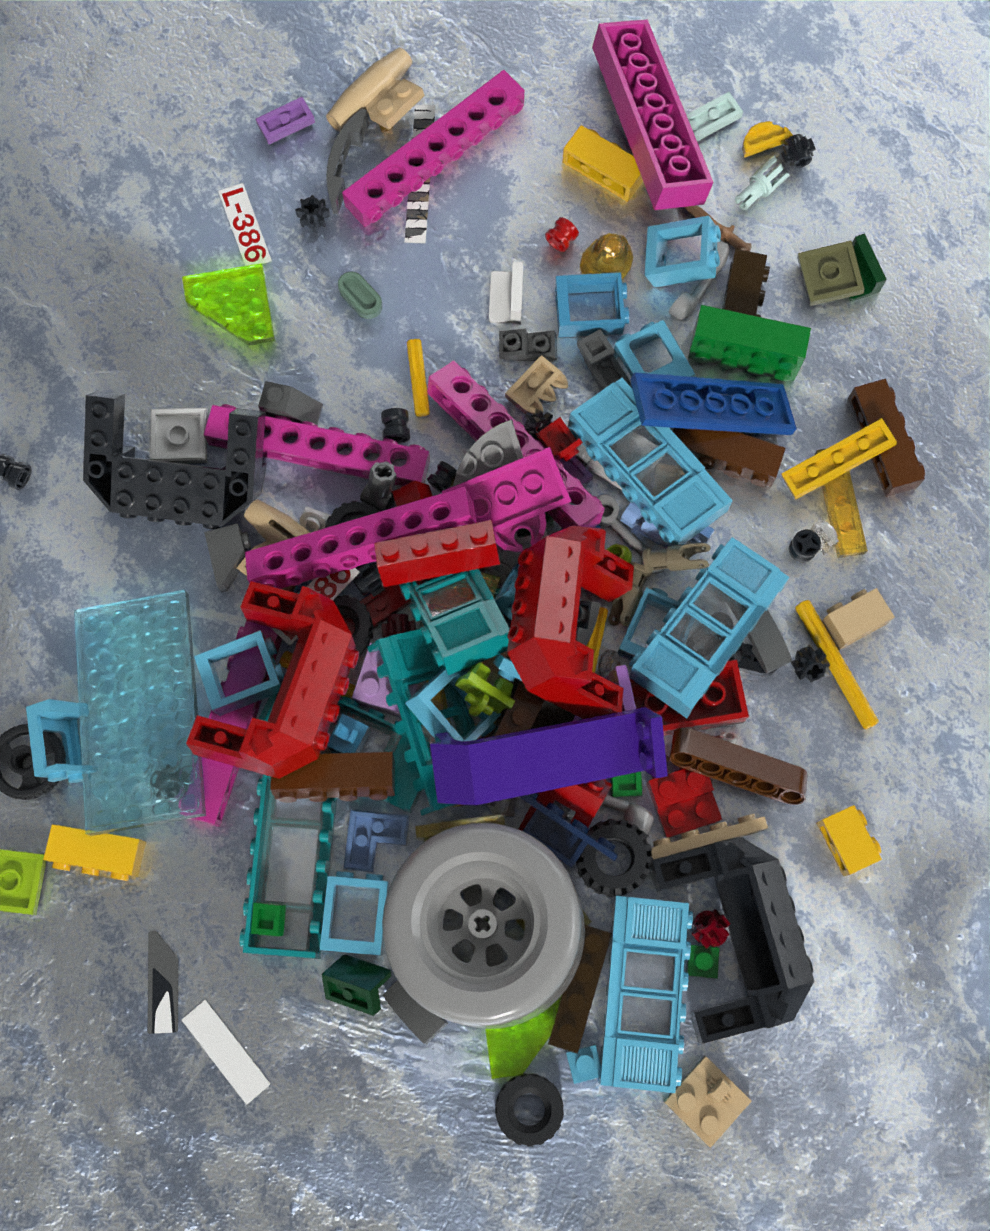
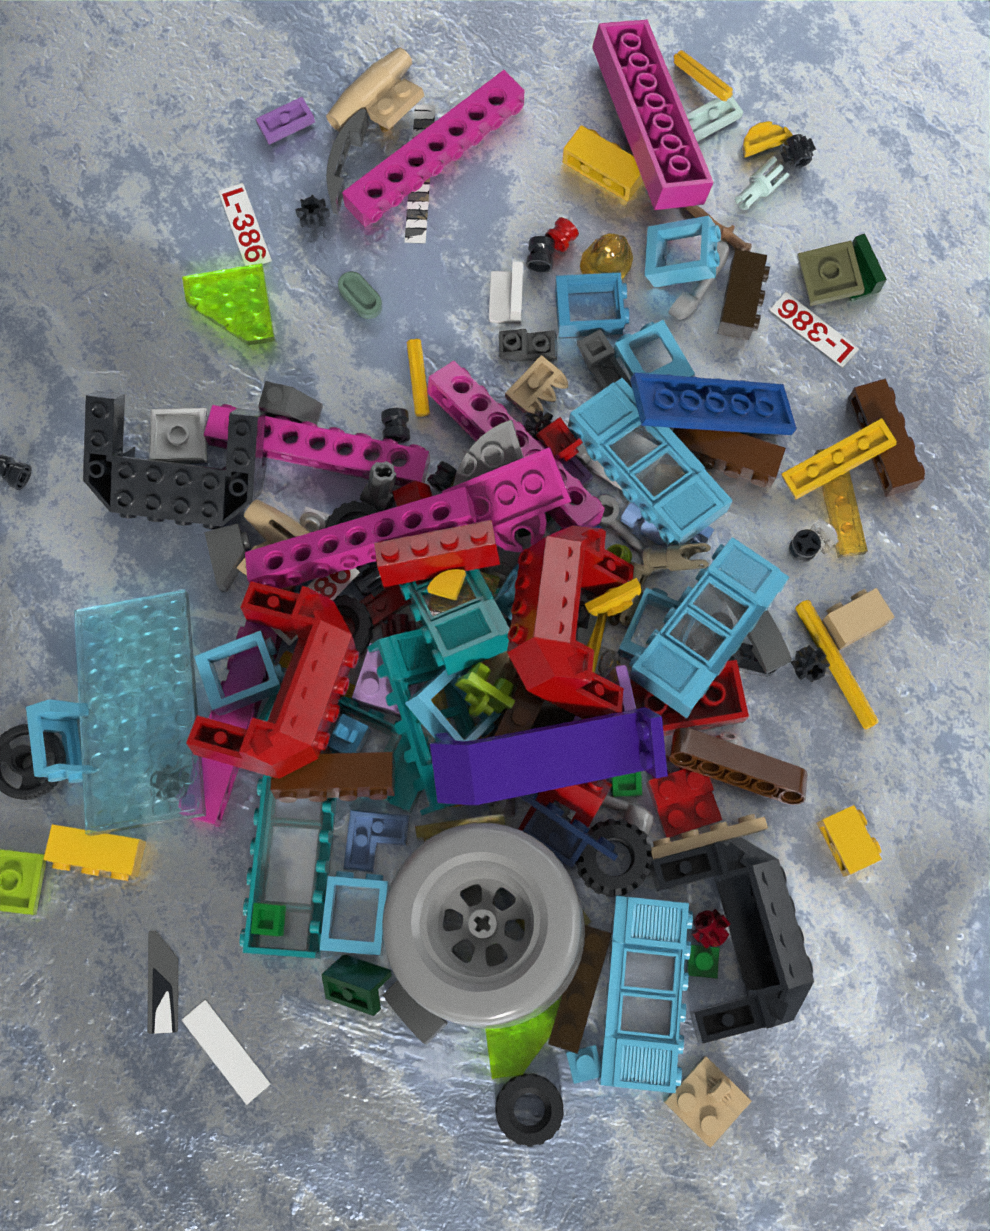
(447, 584): none -> yellow tile
(506, 668): medium azure plate -> none
(540, 254): none -> black wheel
(615, 599): none -> yellow plate
(703, 75): none -> yellow axle
(749, 343): green brick -> none
(814, 329): none -> white sticker

